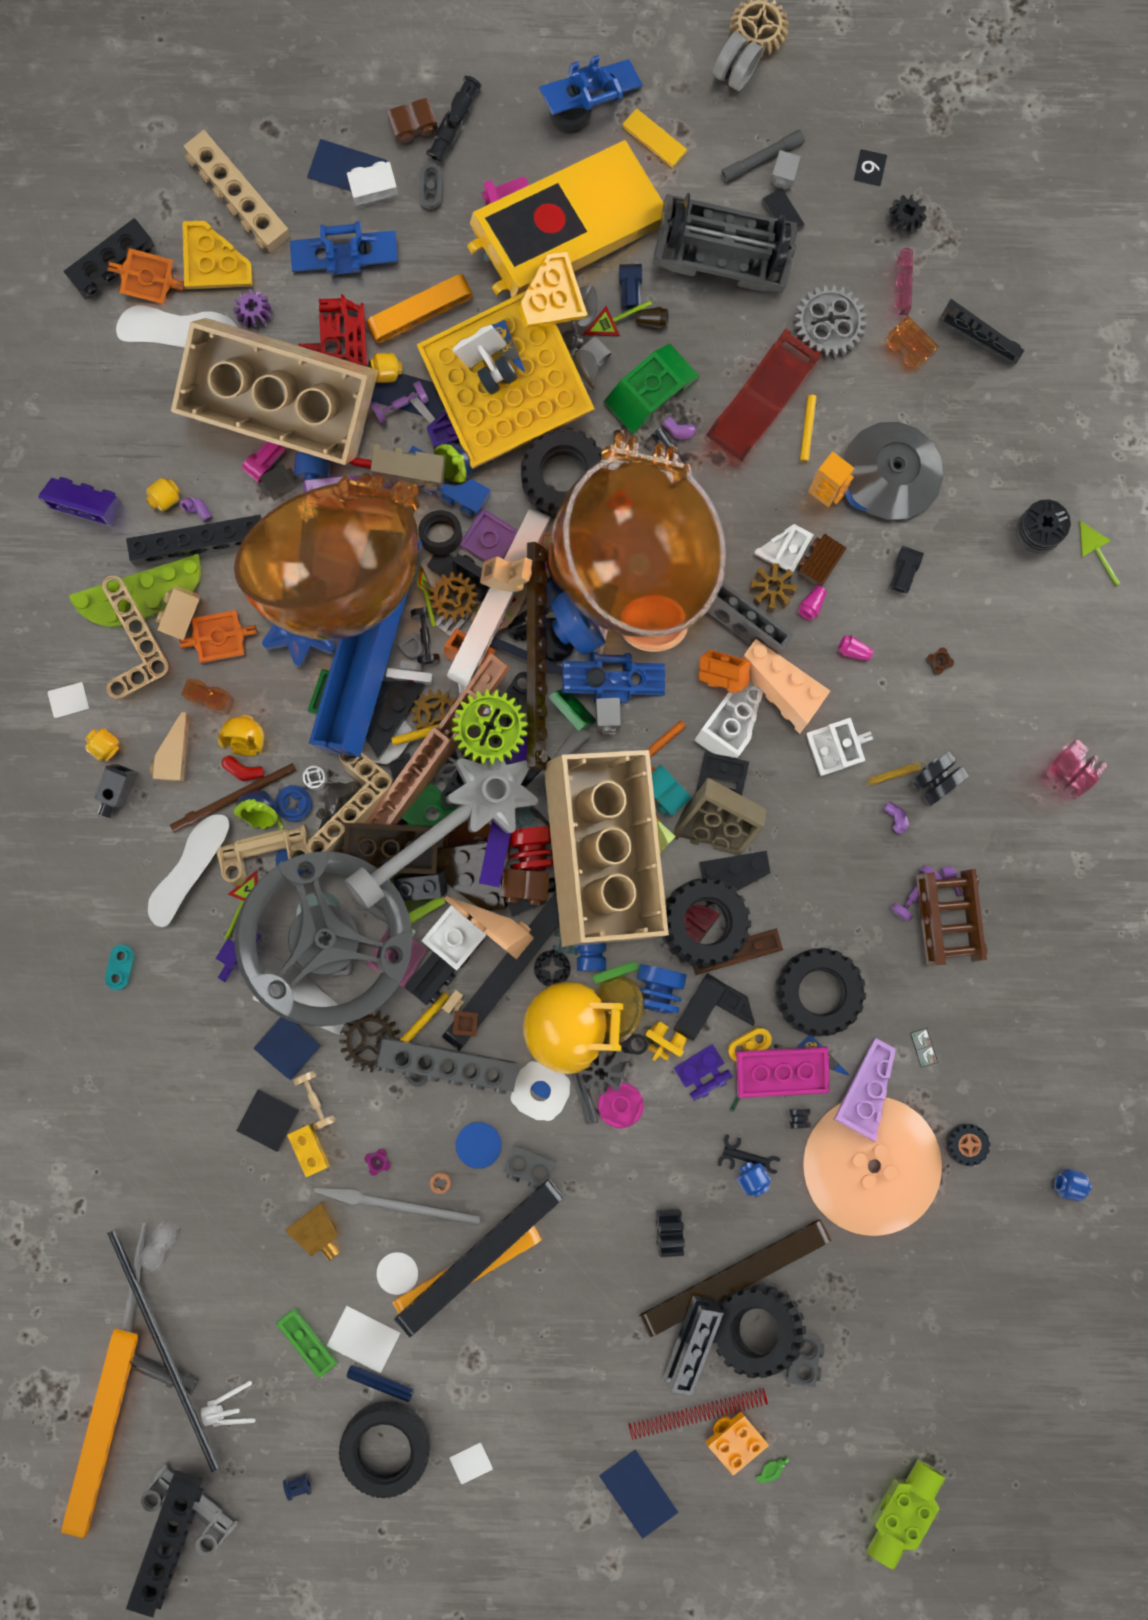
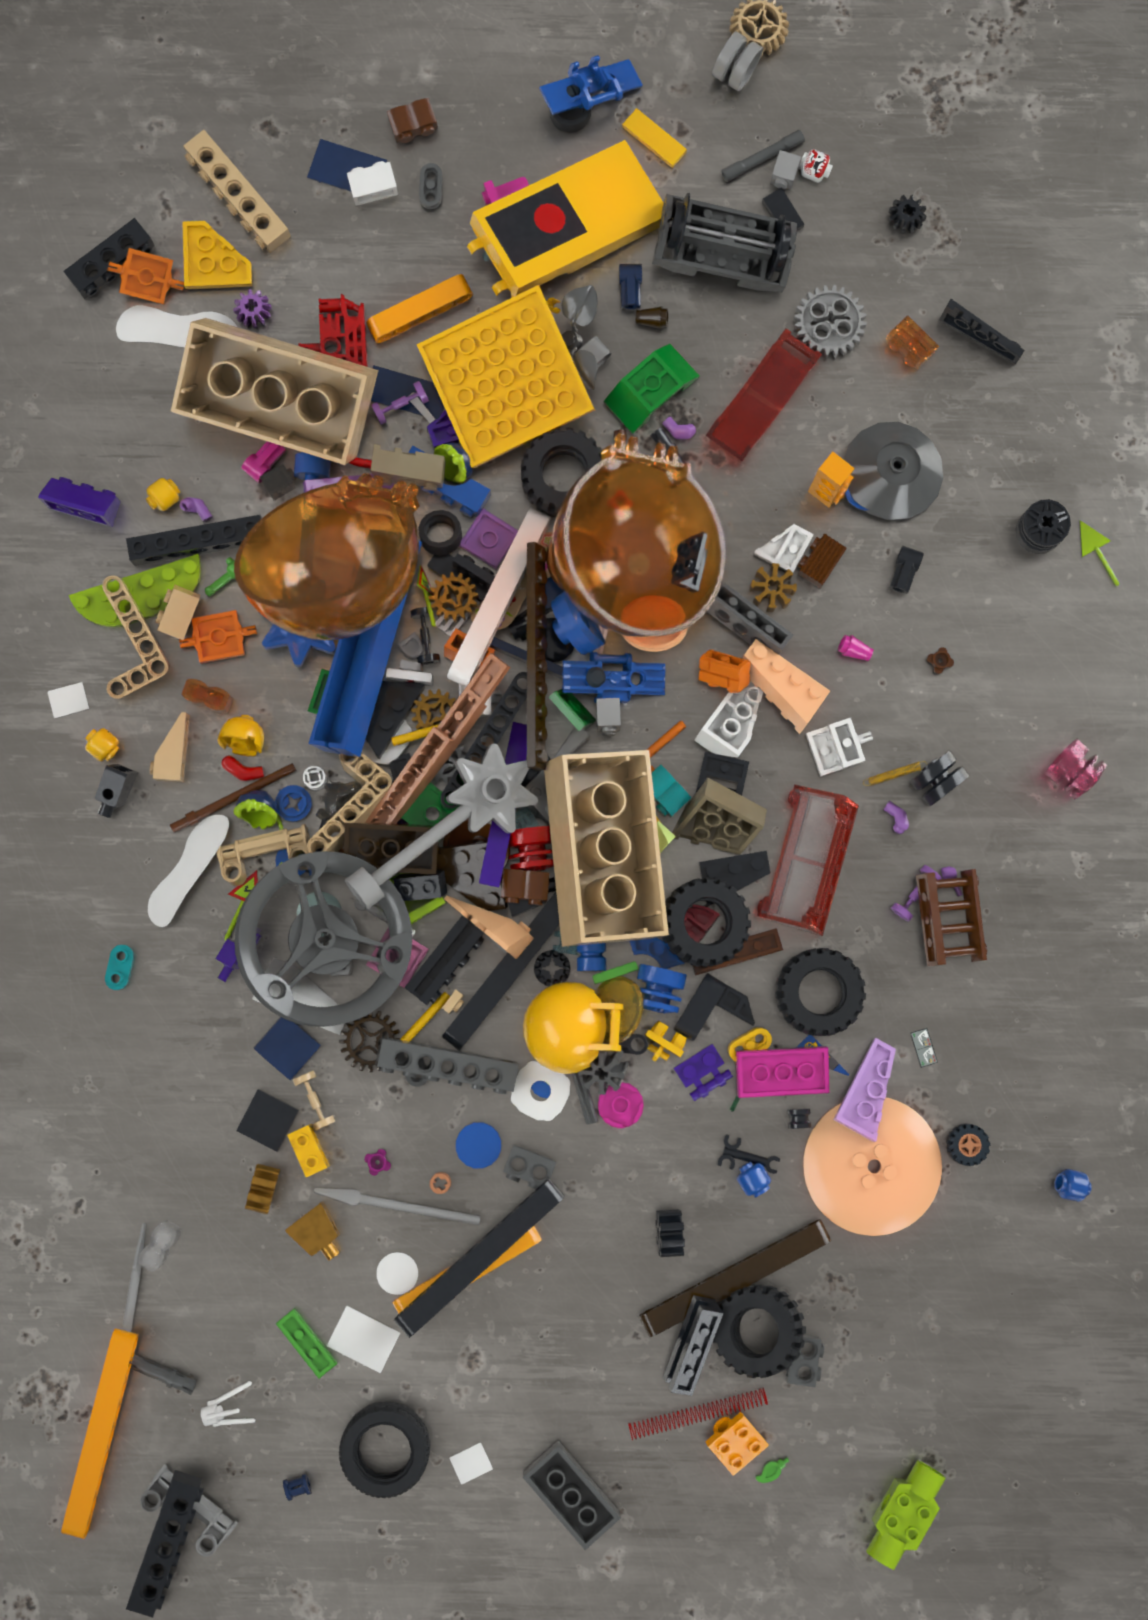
(163, 1350): black piece -> none
(223, 580): none -> bright green piece
(262, 1189): none -> pearl gold gear
(344, 258): blue piece -> none
(379, 1383): dark blue axle -> none
(387, 367): yellow head -> none
(453, 937): white tile -> none
(460, 107): black piece -> none
(465, 1023): reddish brown plate -> none
(470, 719): lime gear -> none
(480, 348): white plate -> none
(506, 575): tan brick -> none
(510, 350): sticker -> none
(552, 294): yellow plate -> none
(571, 1495): none -> dark grey brick
(605, 324): piece -> none
(638, 1494): dark blue window -> none
(656, 949): none -> blue tile
(690, 562): none -> black bracket
(808, 427): yellow bar -> none
(810, 860): none -> windscreen
(812, 603): dark pink cone -> none
(815, 165): none -> white head
(870, 167): black sticker -> none
(904, 280): clear pink plate -> none

